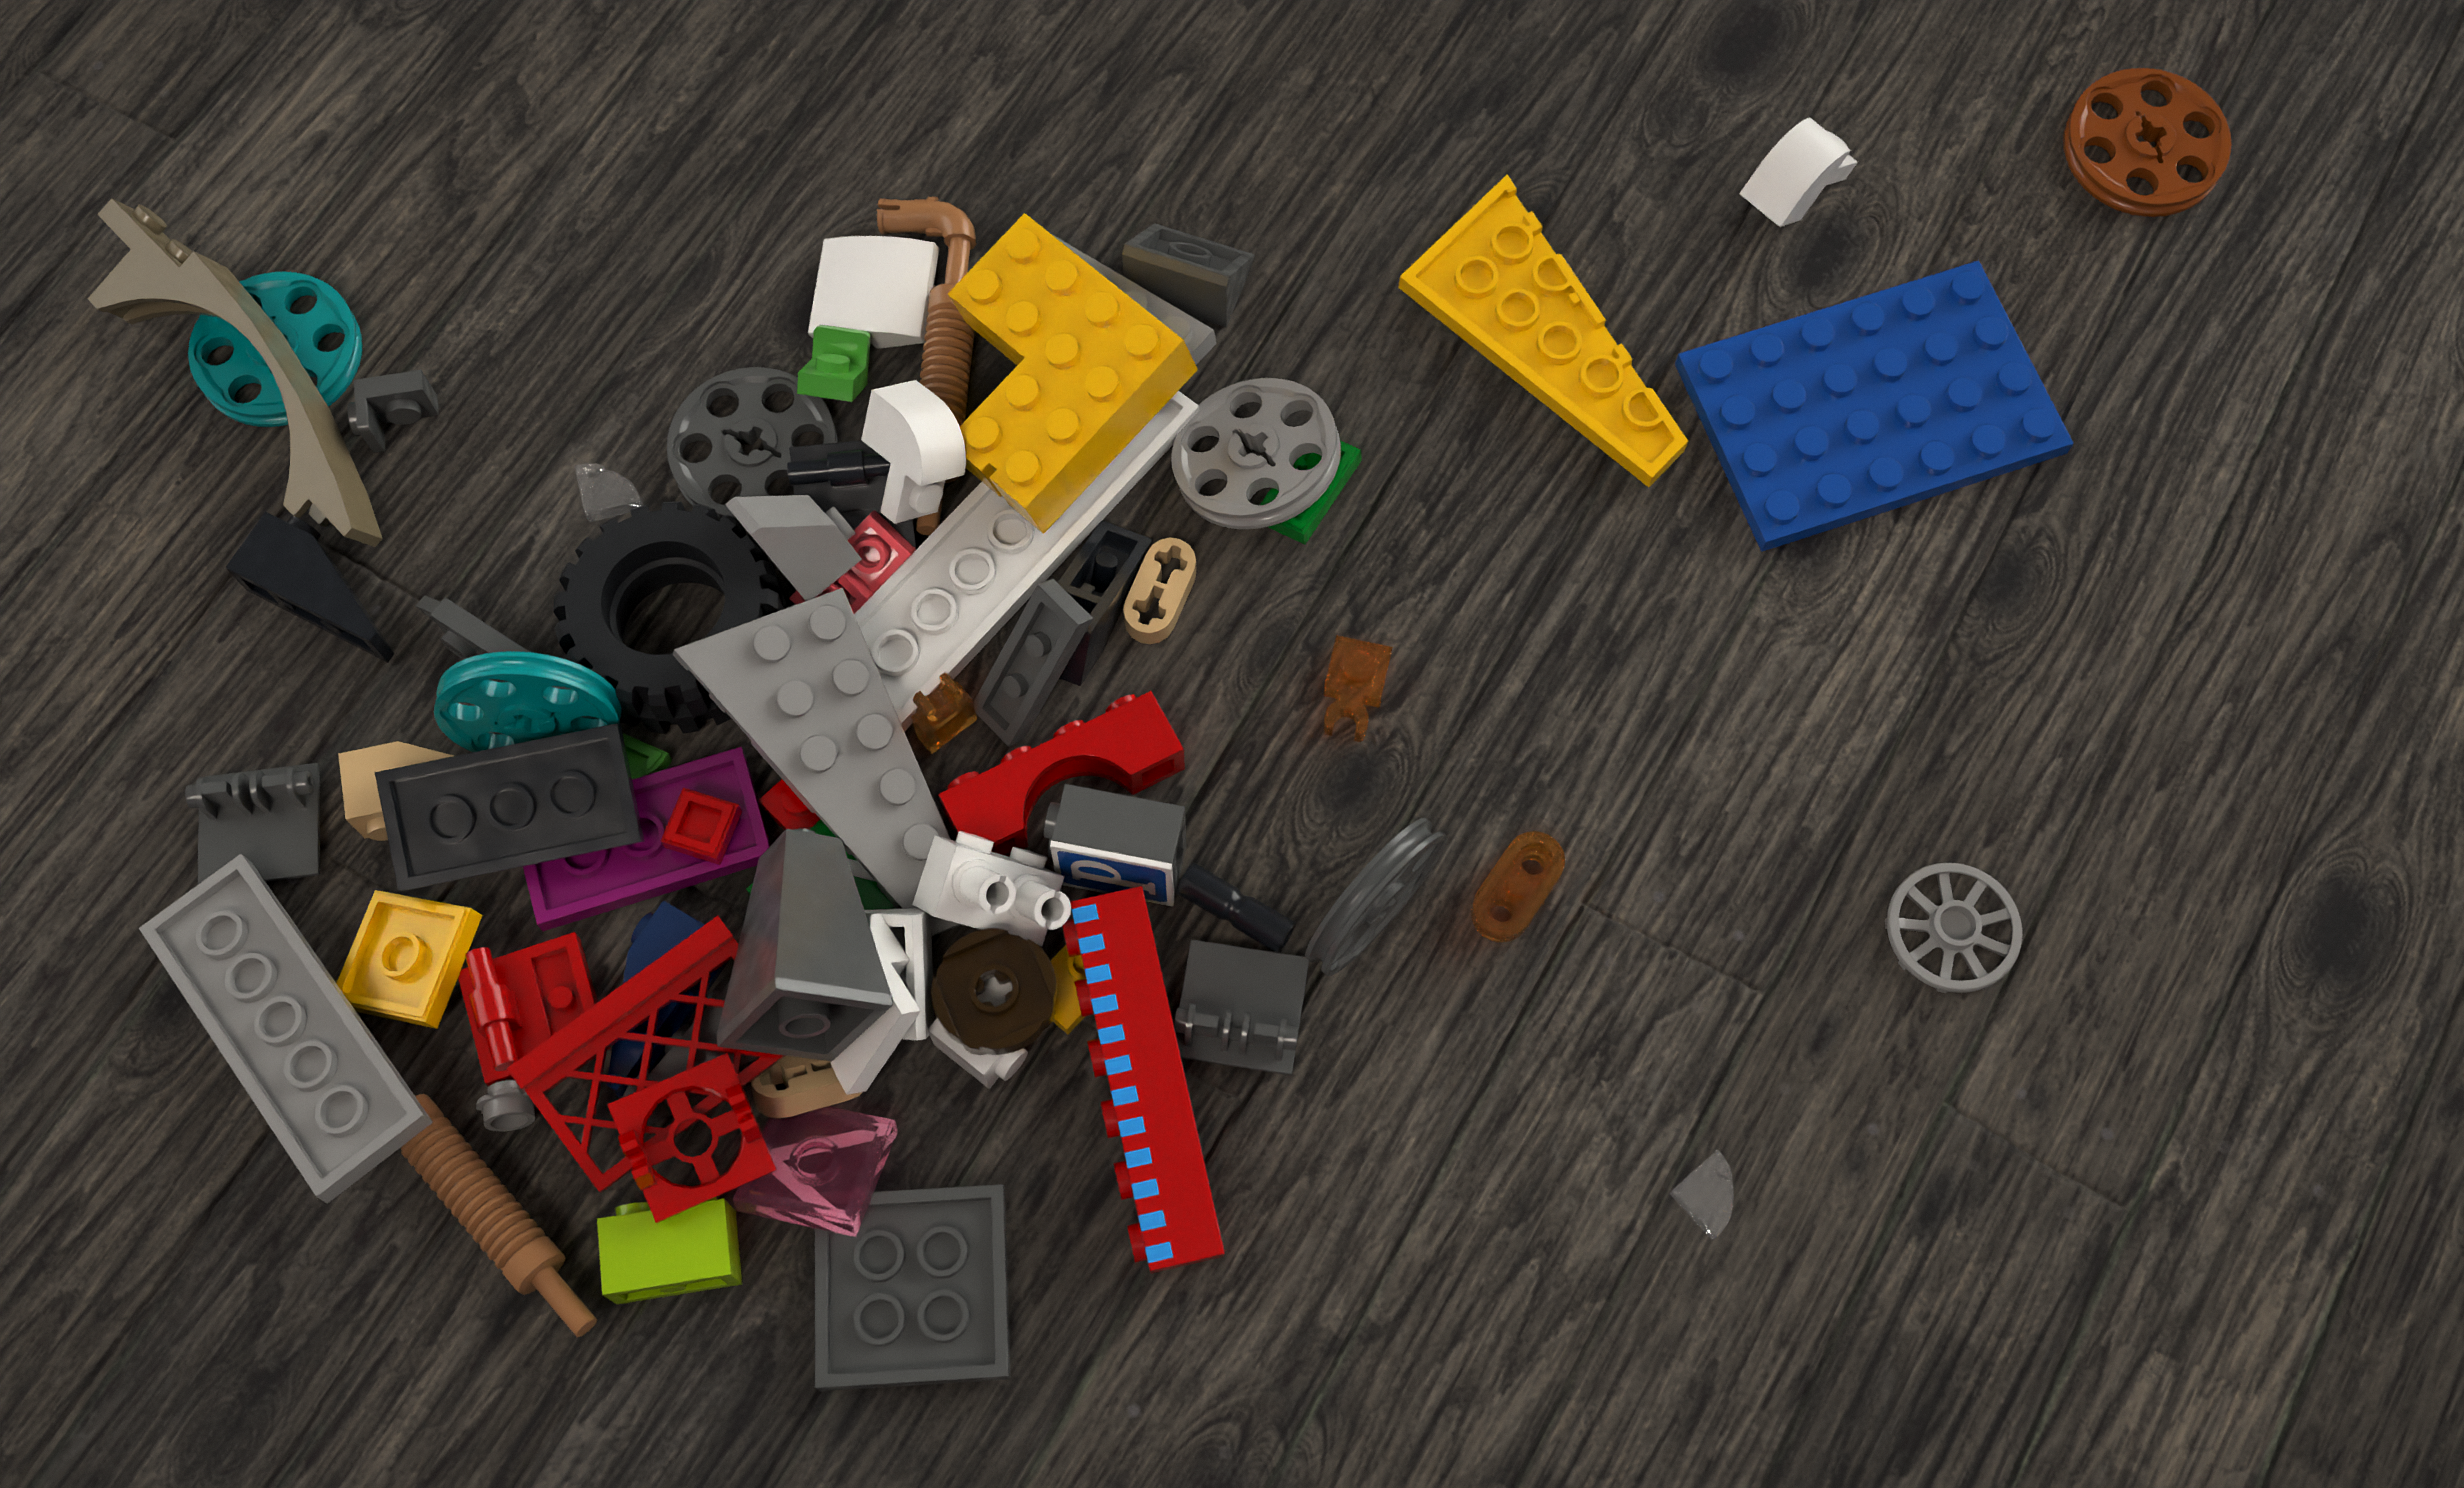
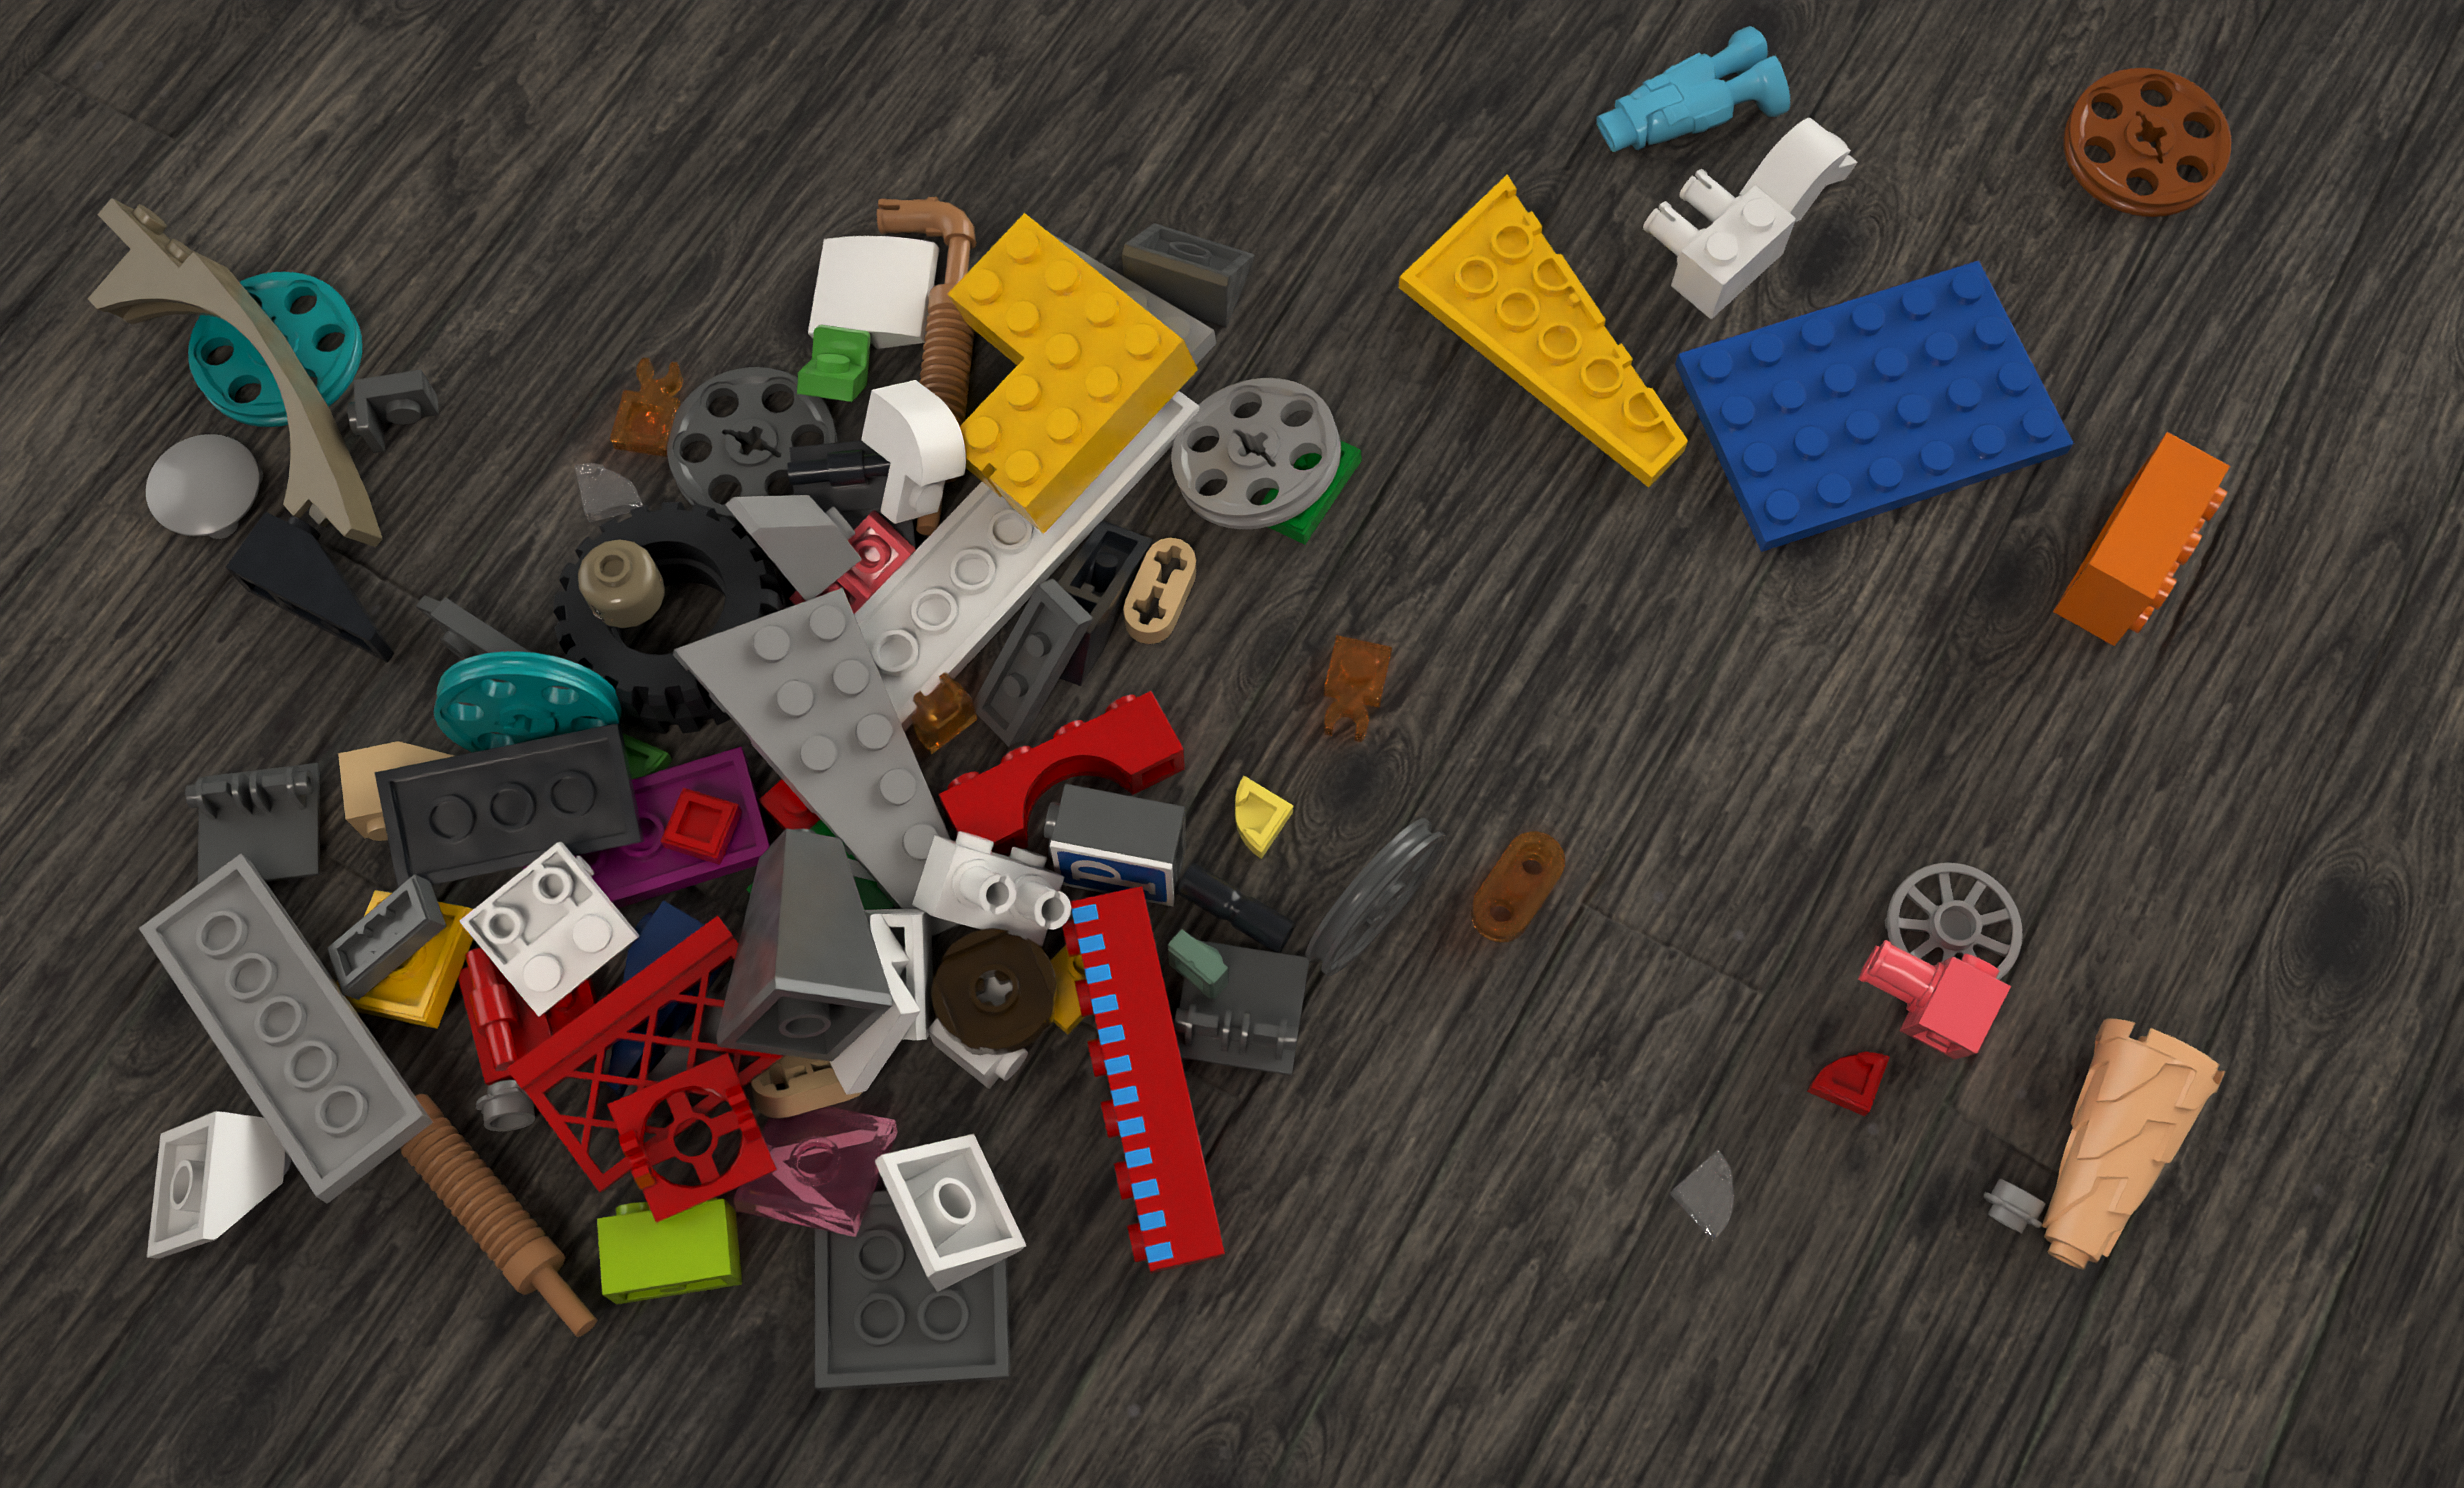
(203, 486): none -> light grey dish
(211, 1178): none -> white slope
(386, 937): none -> dark grey plate
(550, 928): none -> white plate
(621, 583): none -> dark tan head
(648, 415): none -> clear orange plate
(950, 1208): none -> white slope
(1198, 964): none -> sand green tile
(1259, 815): none -> light yellow tile
(1694, 98): none -> medium azure piece
(1731, 252): none -> white brick
(1851, 1081): none -> red tile
(1947, 1002): none -> coral brick
(2014, 1206): none -> light grey plate
(2124, 1131): none -> light nougat cone
(2145, 541): none -> orange piece

